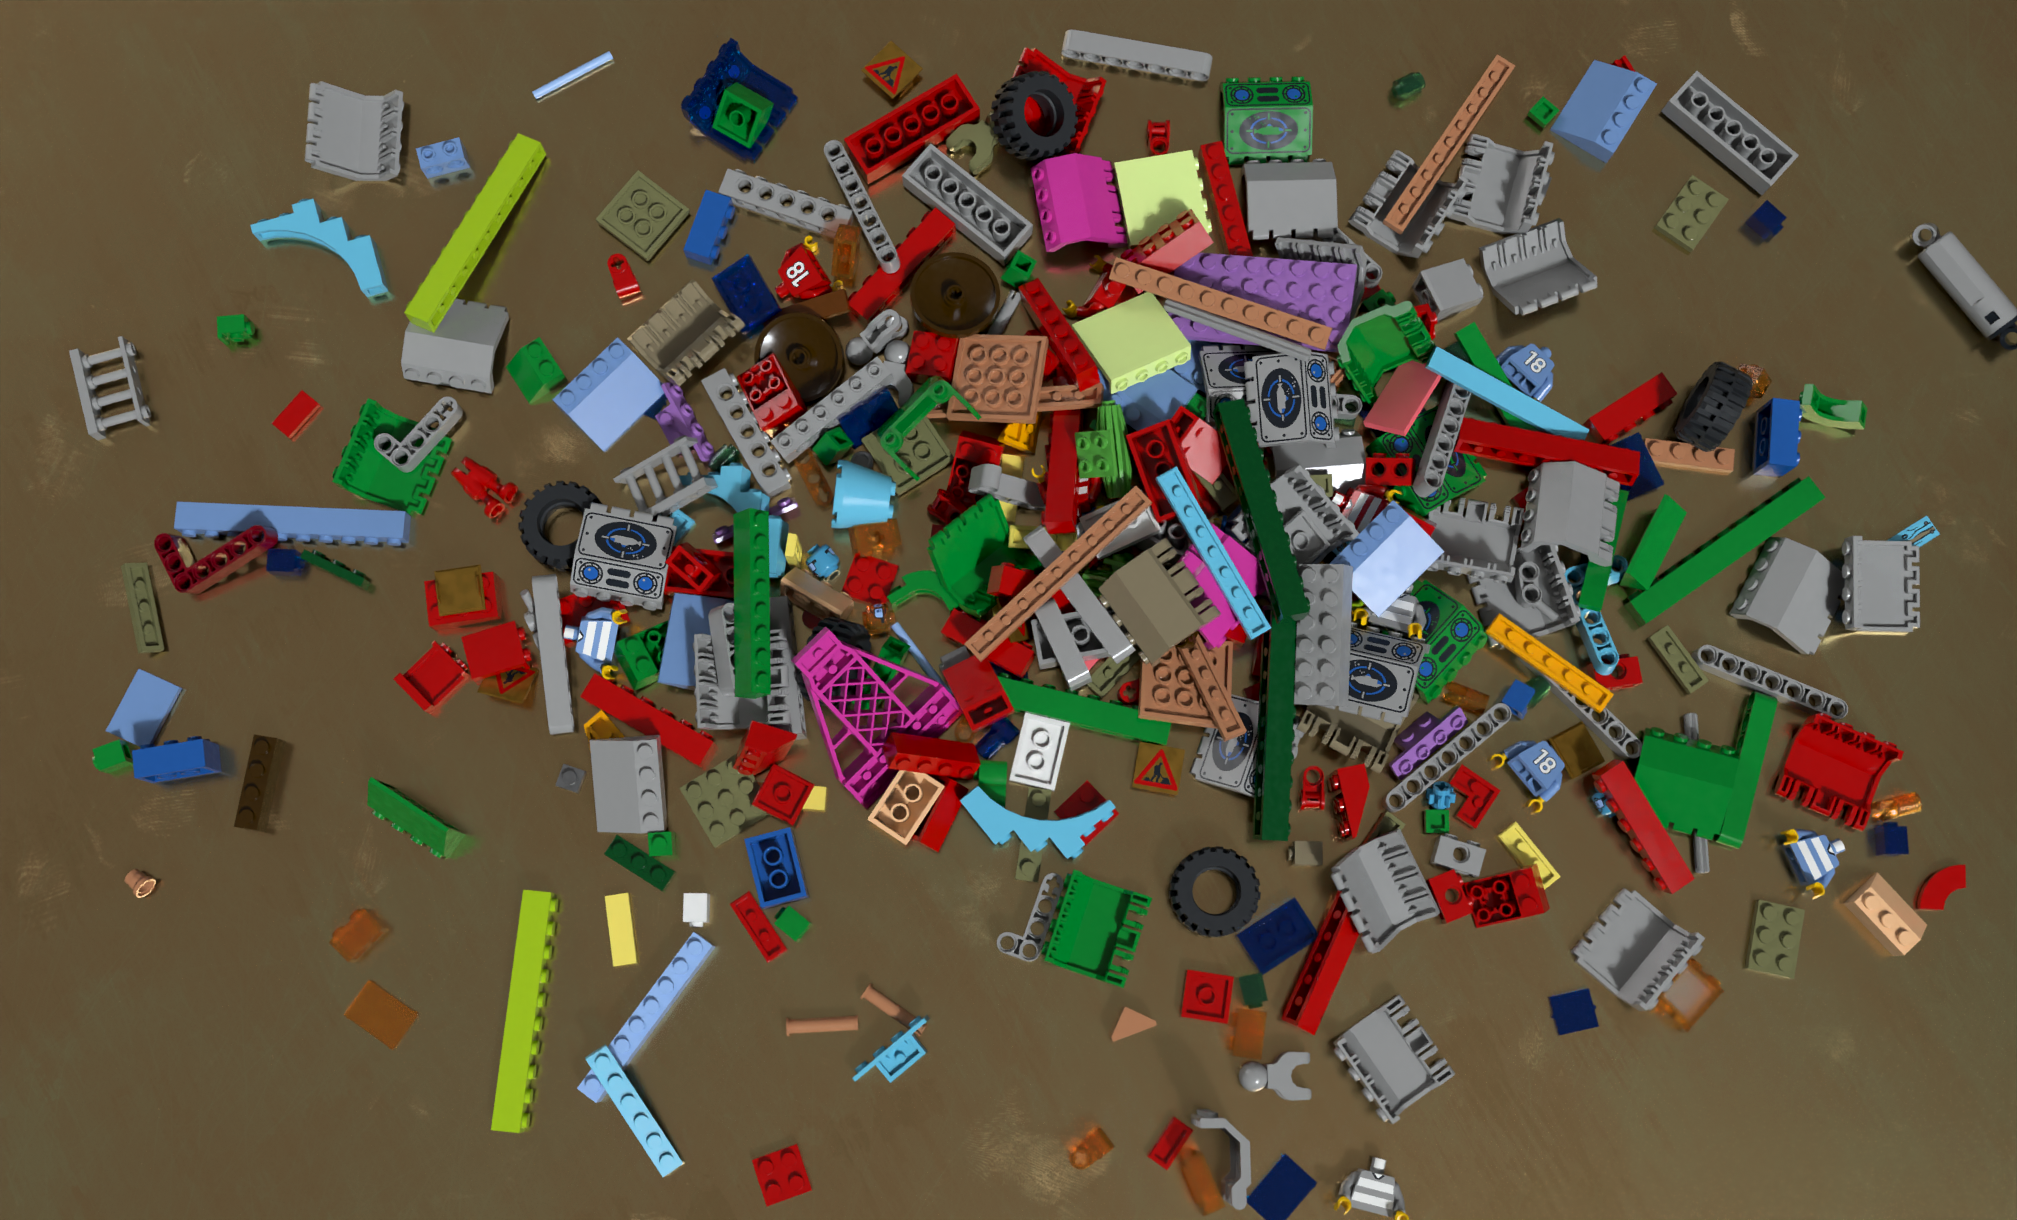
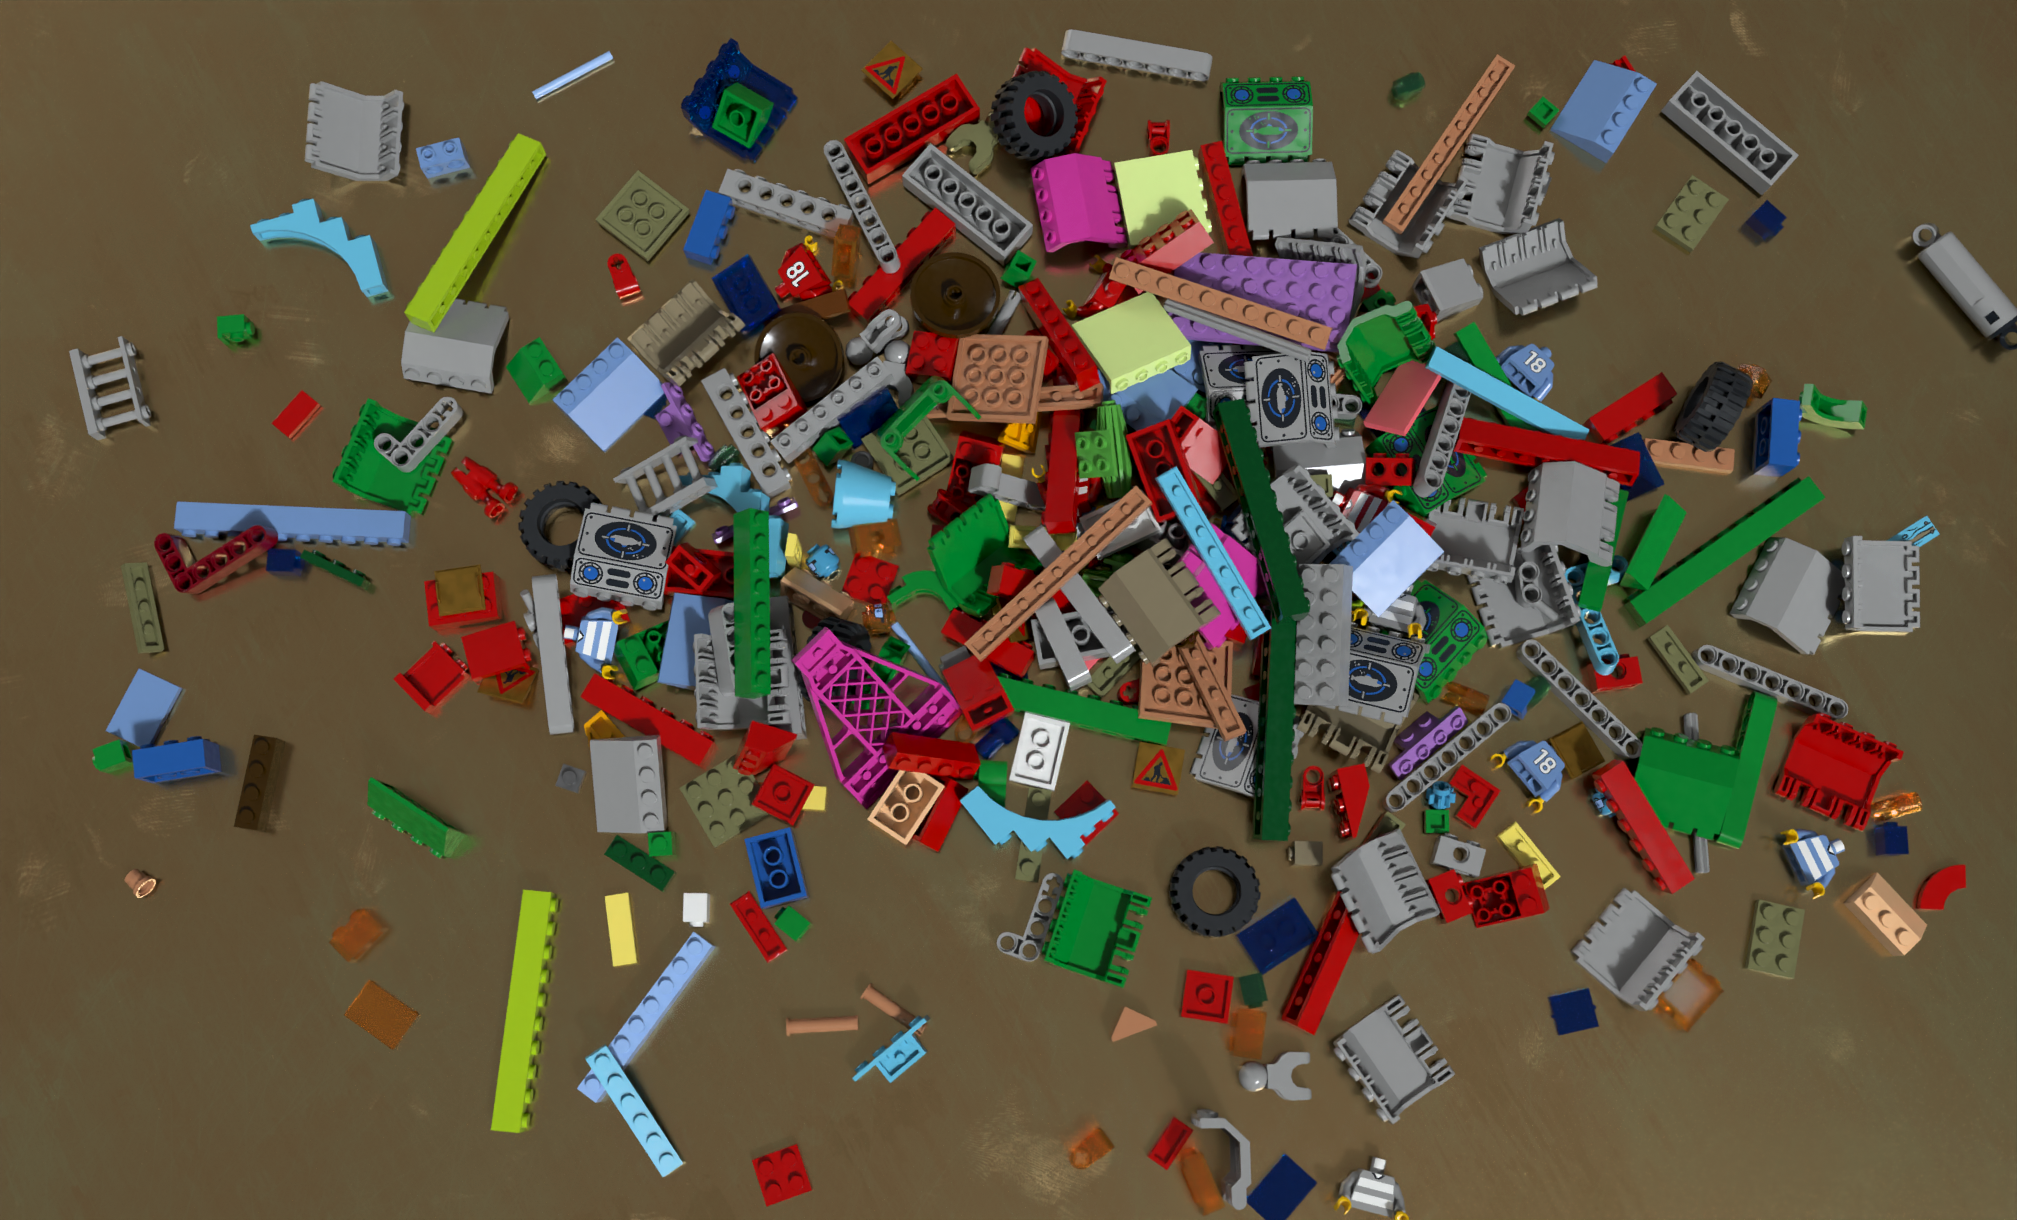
(1549, 663): light orange tile -> none

